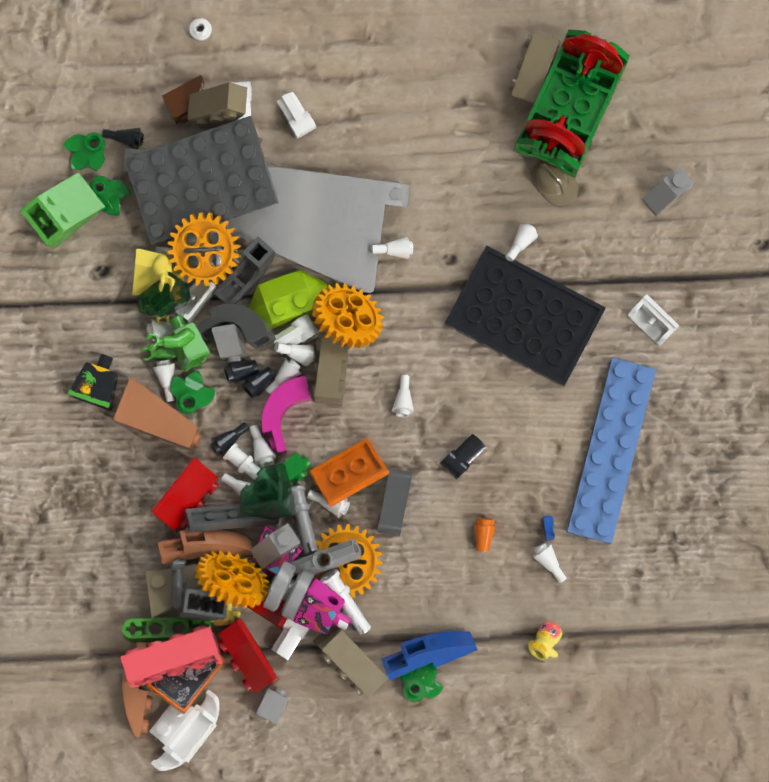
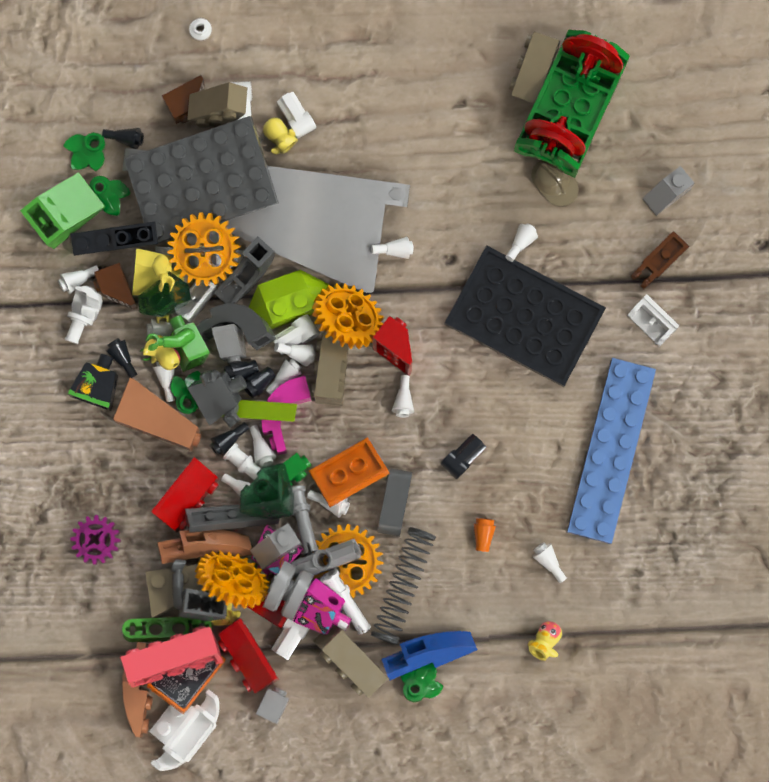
(77, 278): none -> white cone
(84, 312): none -> white piece
(103, 532): none -> magenta gear
(114, 238): none -> black slope
(114, 285): none -> reddish brown slope
(119, 352): none -> black cone
(167, 357): none -> light yellow animal
(218, 396): none -> dark grey torso
(267, 410): none -> lime sticker
(279, 134): none -> light yellow animal
(391, 638): none -> dark grey piece
(394, 344): none -> red slope
(548, 527): blue tile -> none
(661, 258): none -> reddish brown hinge

